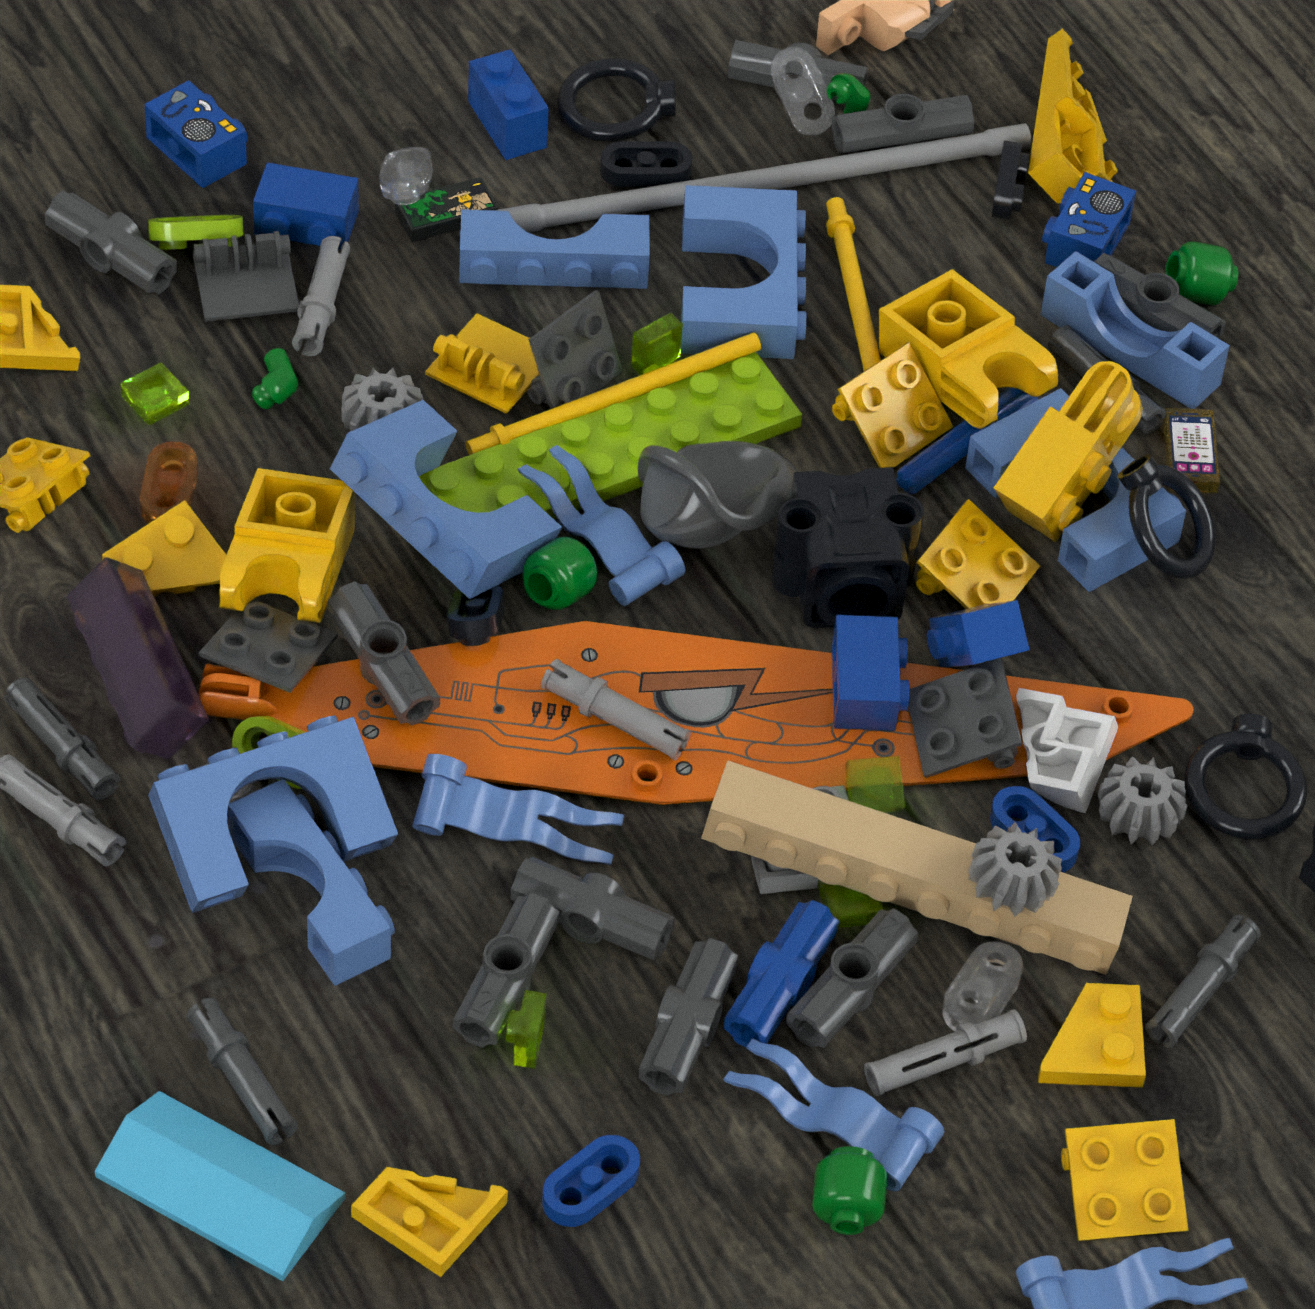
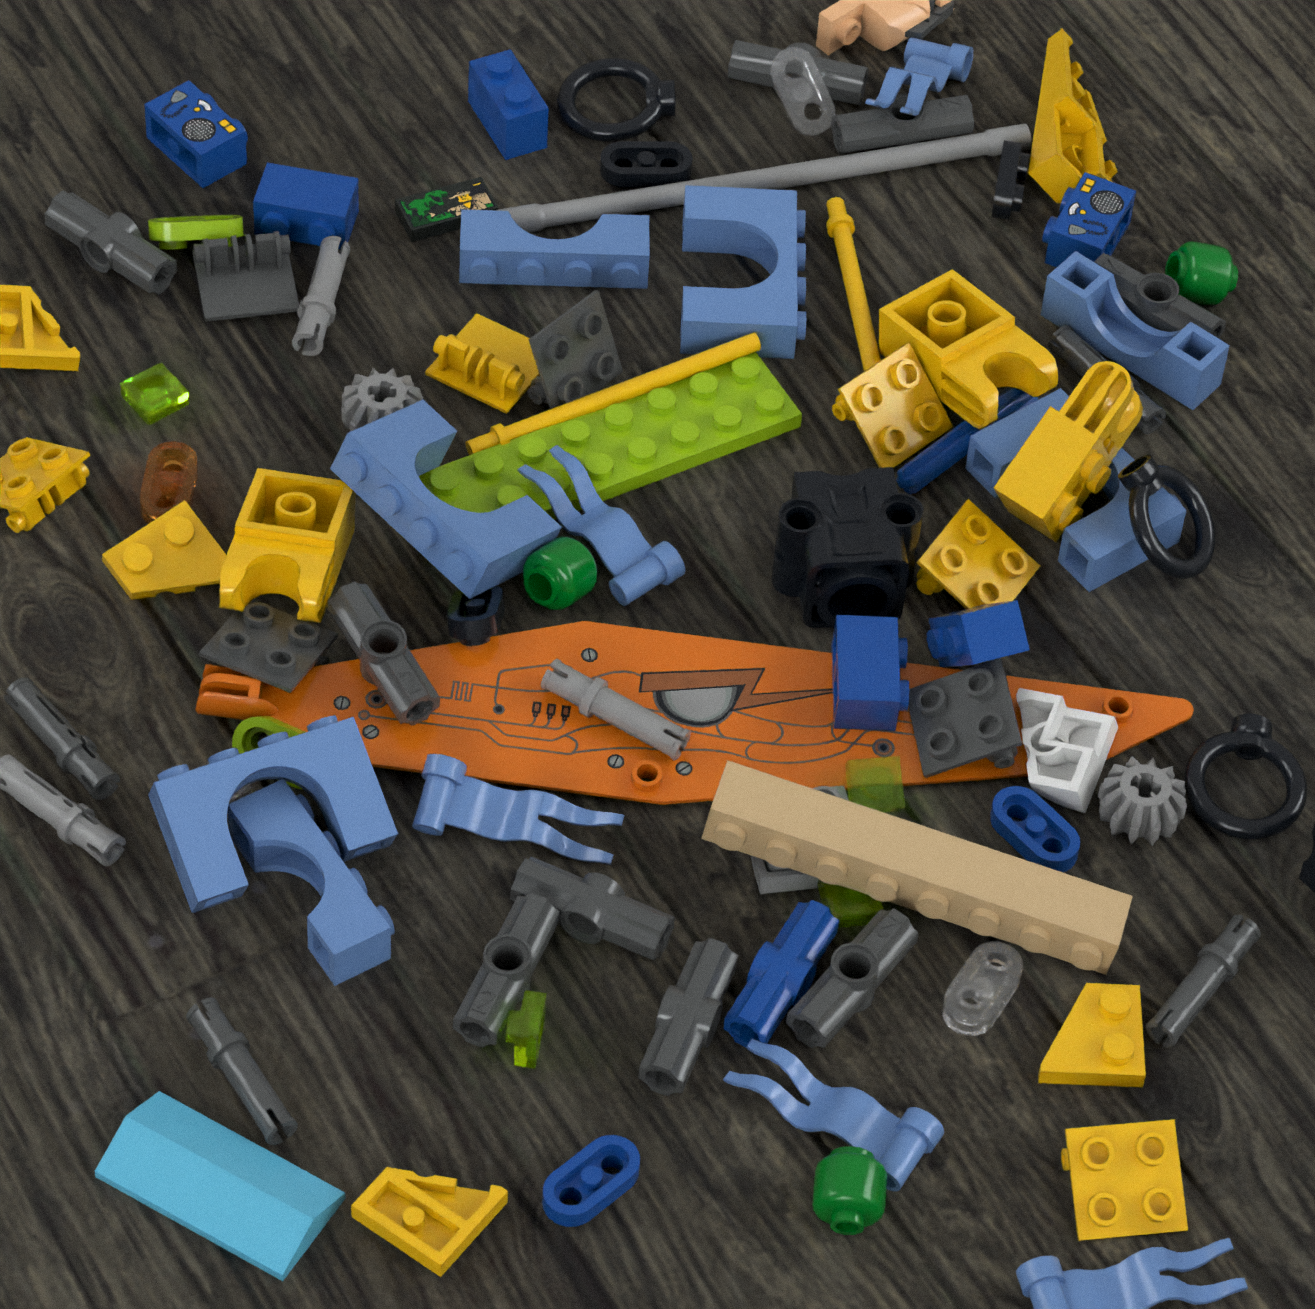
(137, 658): clear purple brick -> none
(278, 383): green arm -> none
(406, 175): clear plate -> none
(656, 344): clear neon green plate -> none
(711, 490): dark grey piece -> none
(849, 91): green arm -> none
(925, 69): none -> medium blue flag
(1001, 1032): light grey pin -> none
(1015, 869): light grey gear -> none
(1193, 446): tile -> none

